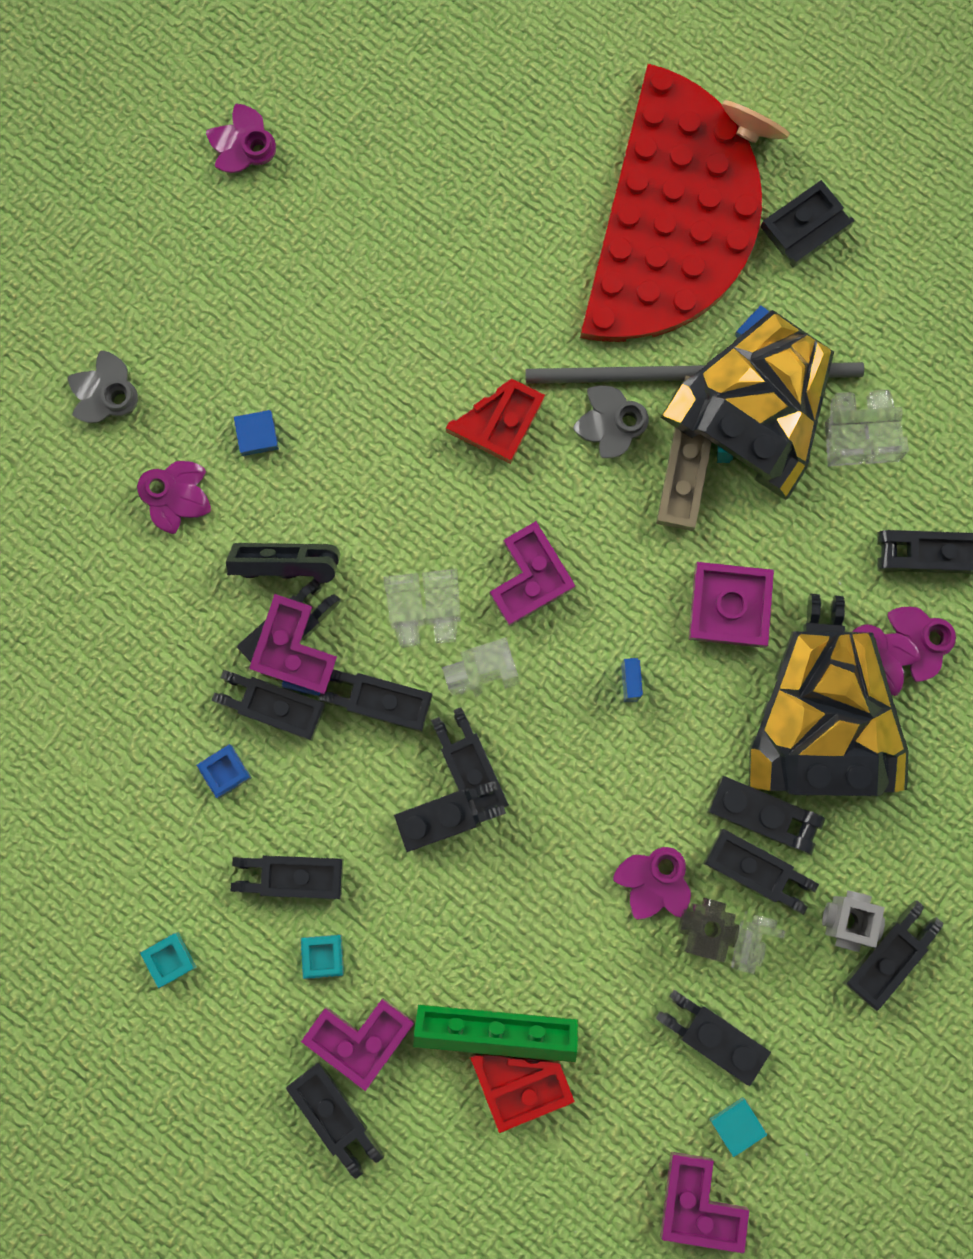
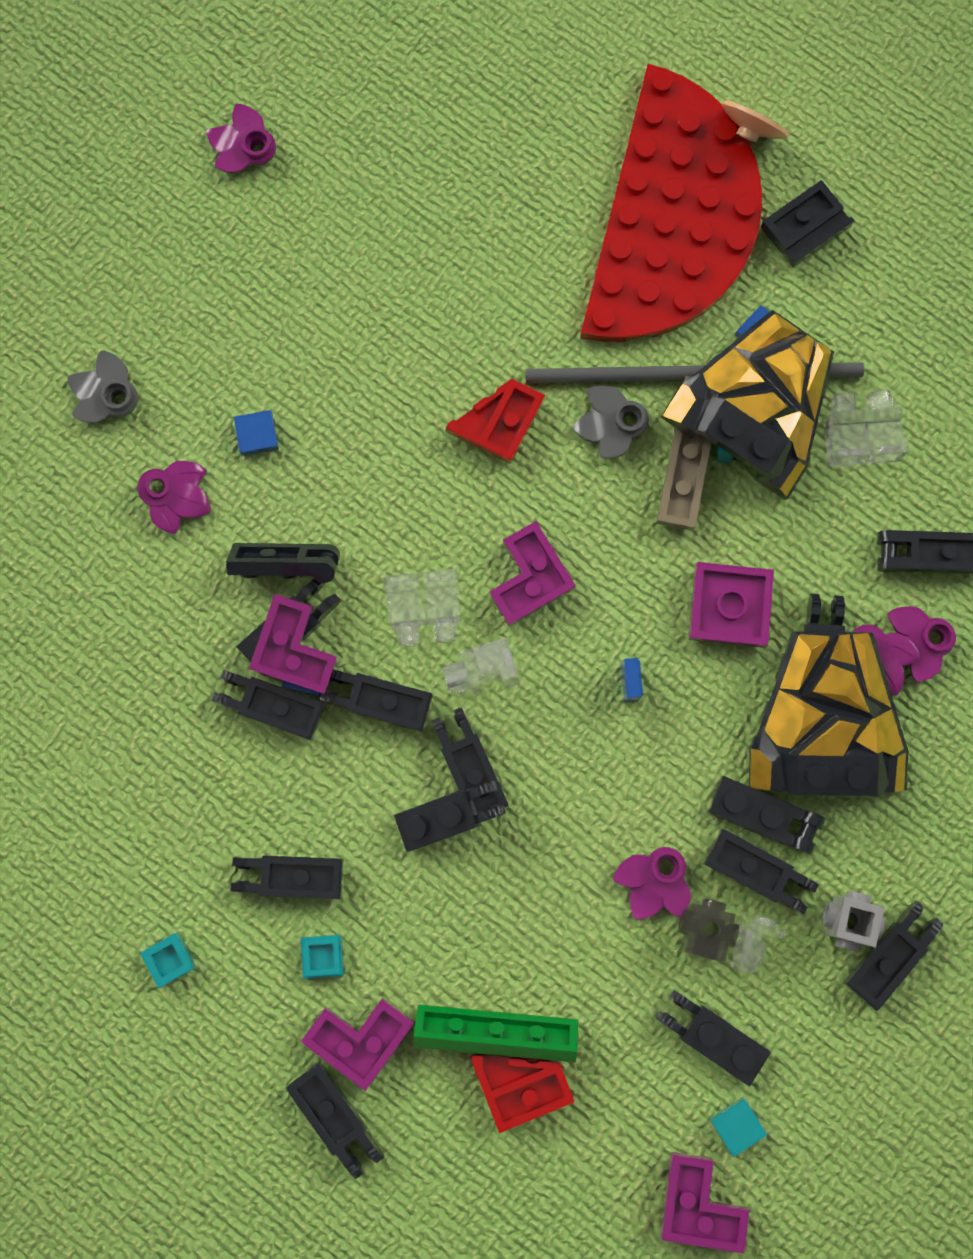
(224, 771): blue tile -> none

